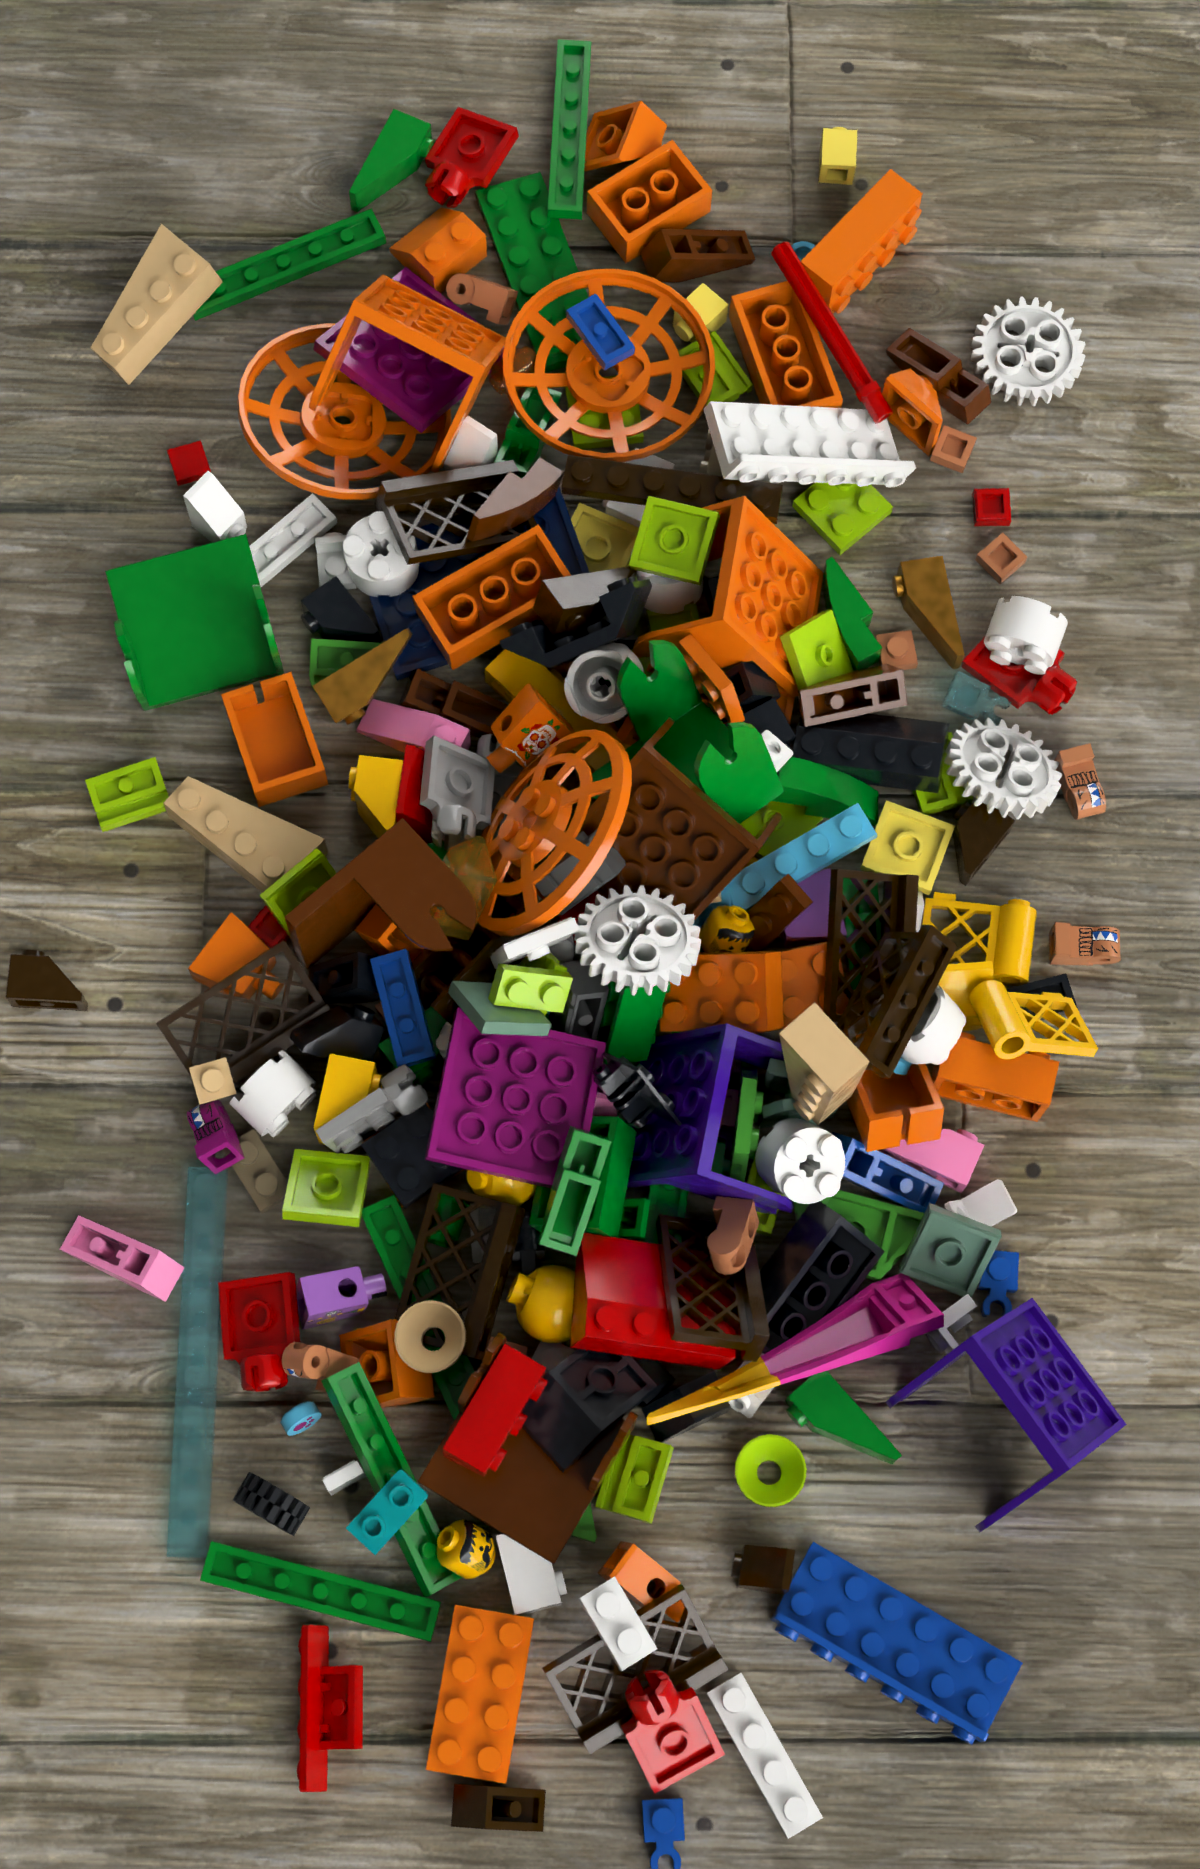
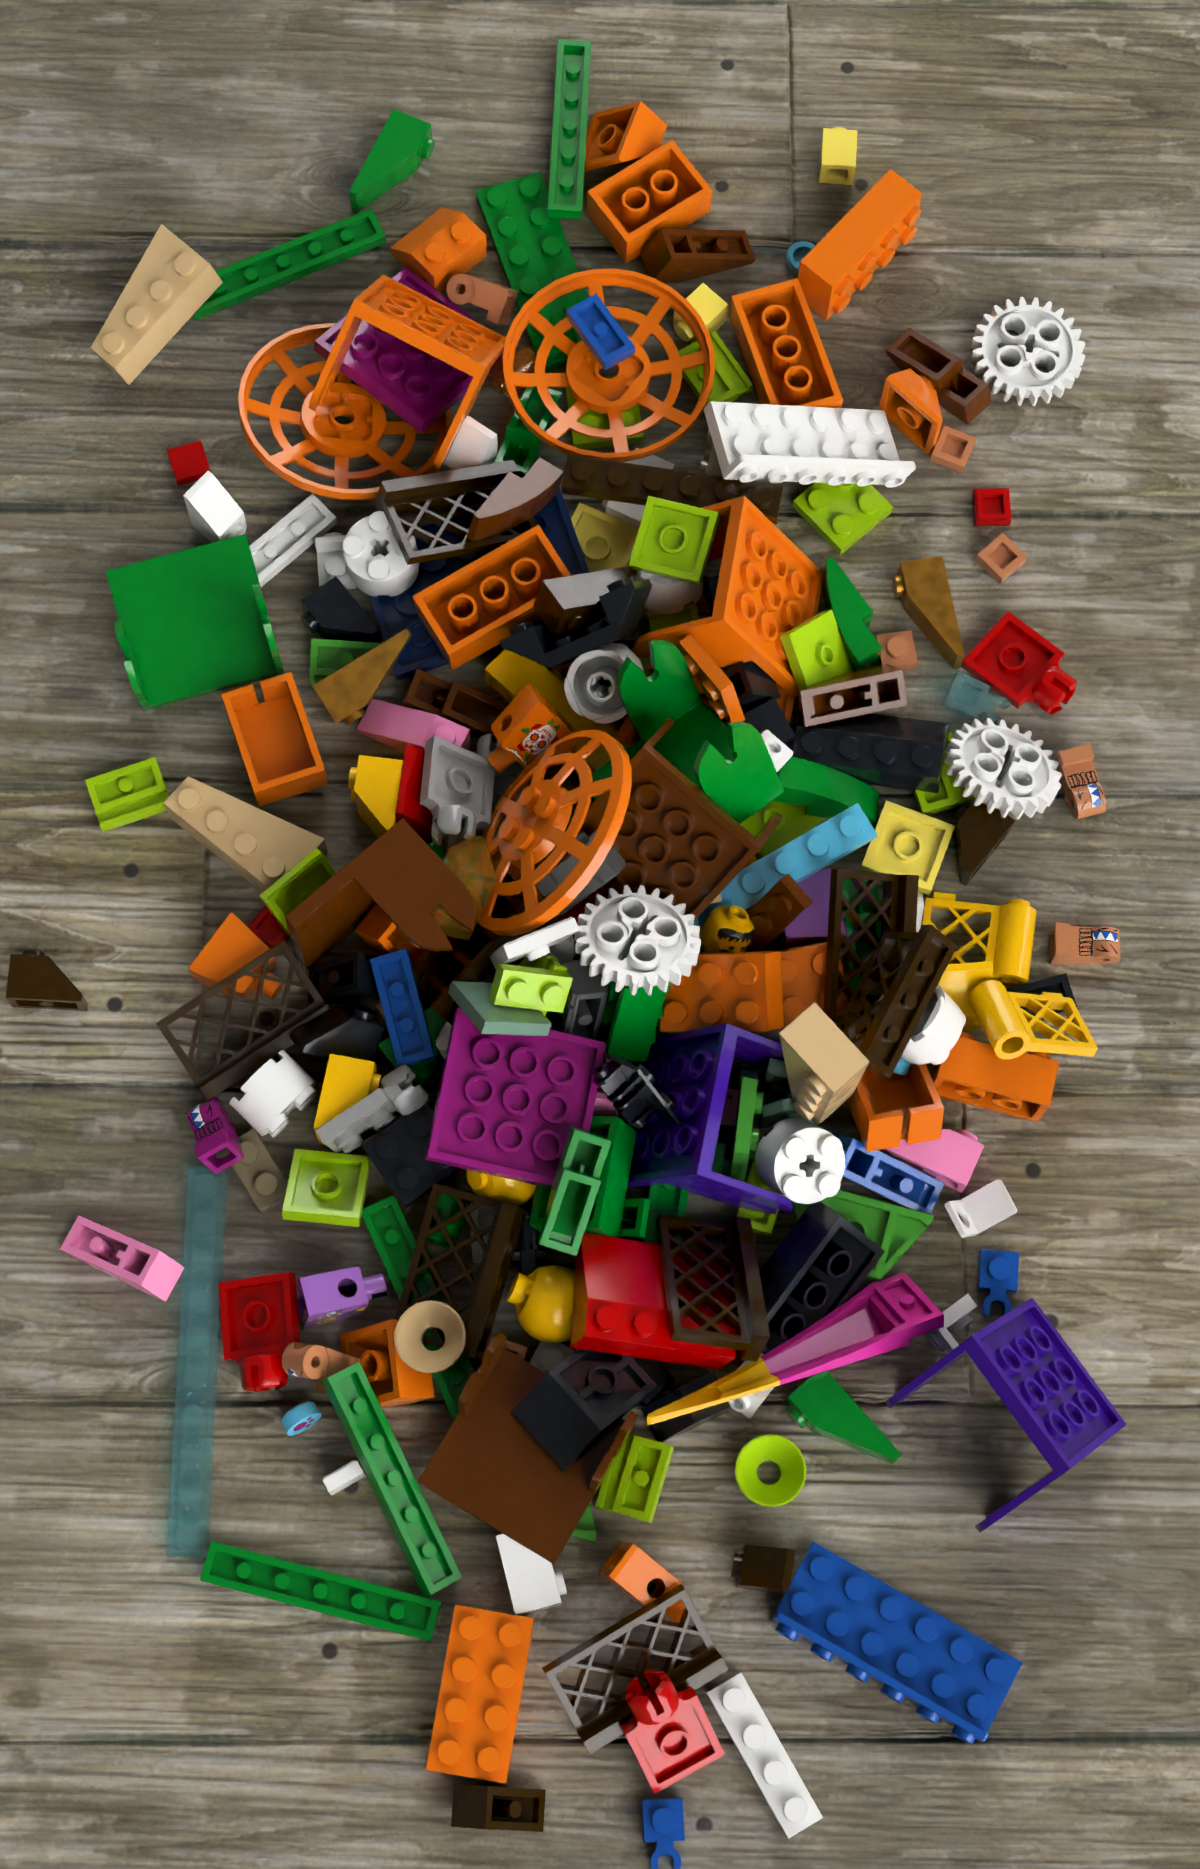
(212, 1081): tan plate -> none
(271, 1503): black tyre -> none
(328, 1708): red bracket -> none
(387, 1511): teal bracket -> none
(466, 1549): yellow head -> none
(467, 155): red plate -> none
(495, 1411): red slope -> none
(617, 1624): white brick -> none
(734, 1234): nougat leg -> none
(865, 387): red axle -> none
(950, 1251): sand green tile -> none
(1025, 634): white brick -> none

